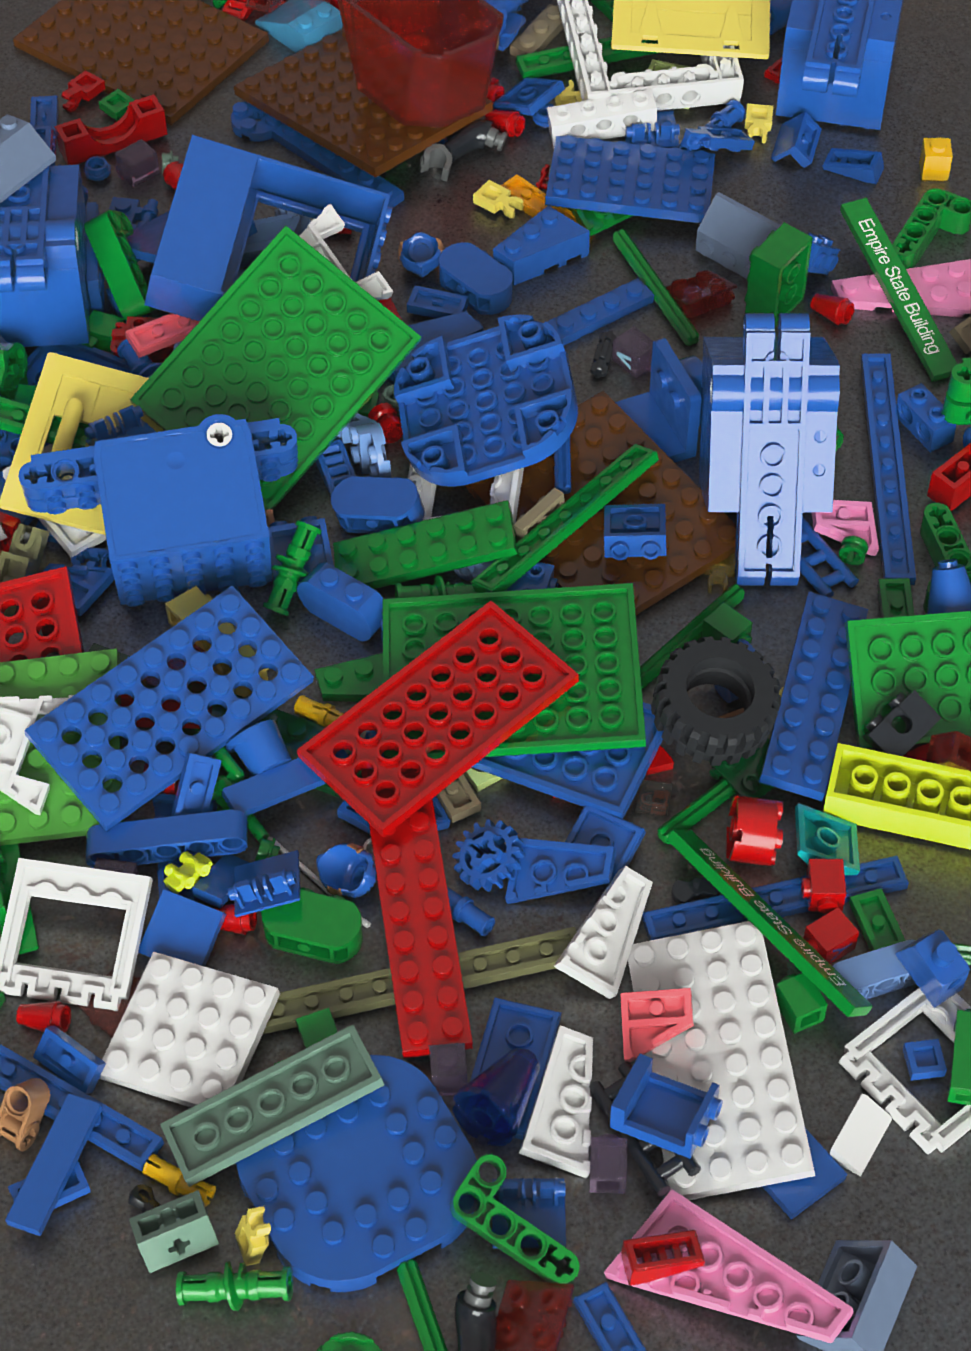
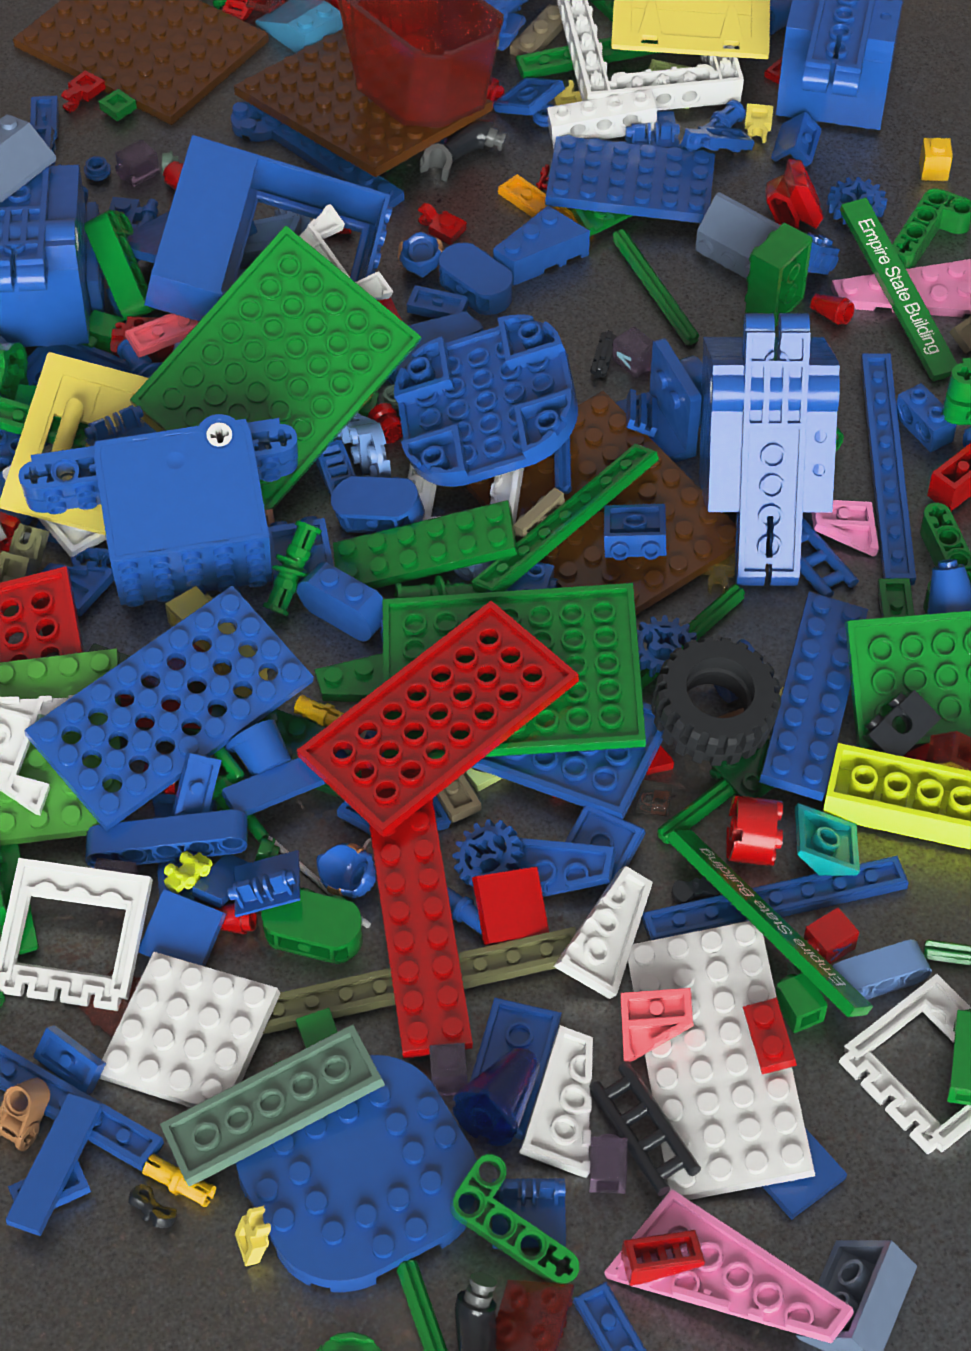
(44, 1015): red cone -> none
(142, 121): red arch -> none
(173, 1231): sand green brick -> none
(234, 1286): green piece -> none
(443, 226): none -> red plate
(496, 197): light yellow plate -> none
(507, 121): red cone -> none
(510, 905): none -> red tile
(602, 311): blue plate -> none
(644, 404): none -> blue tile
(661, 640): none -> blue gear
(664, 1109): blue panel -> none
(702, 292): clear red hinge -> none
(728, 624): green brick -> none
(769, 1036): none -> red plate
(794, 197): none -> red piece
(824, 885): red brick -> none
(853, 191): none -> blue gear
(853, 550): green bush -> none
(860, 1135): white slope -> none
(864, 165): blue slope -> none
(876, 919): green plate -> none
(924, 1059): blue plate -> none
(935, 966): blue torso -> none

